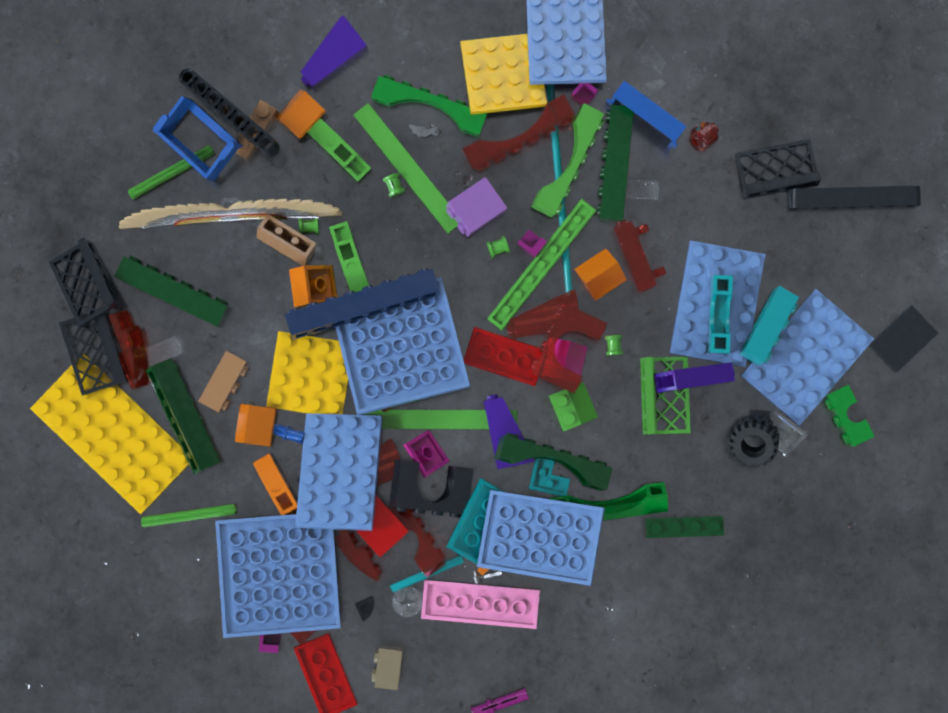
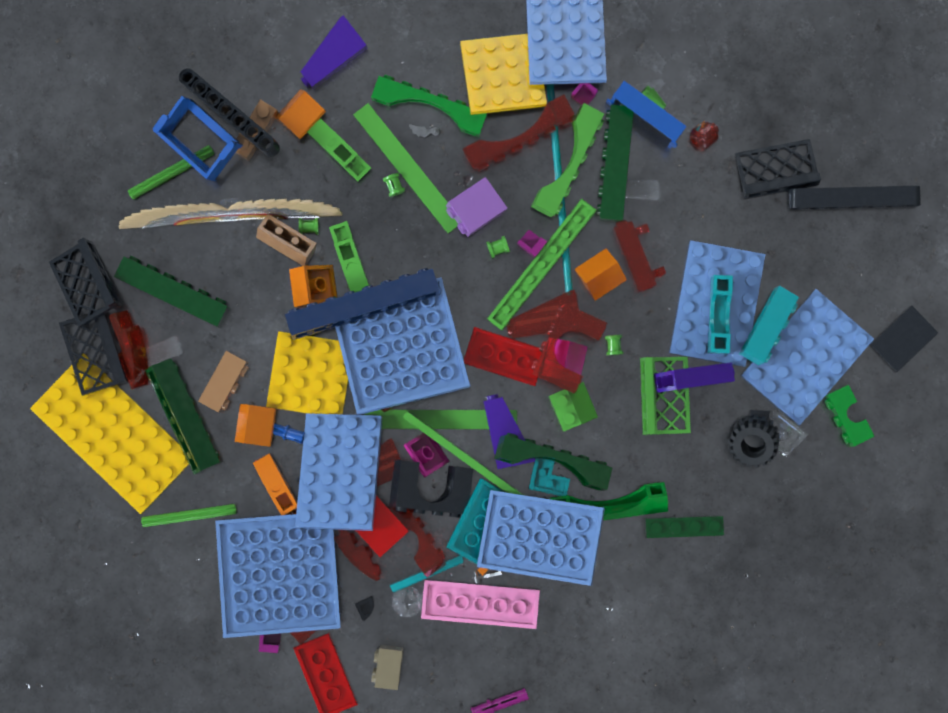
(461, 454): none -> bright green tile
(653, 96): none -> bright green cone

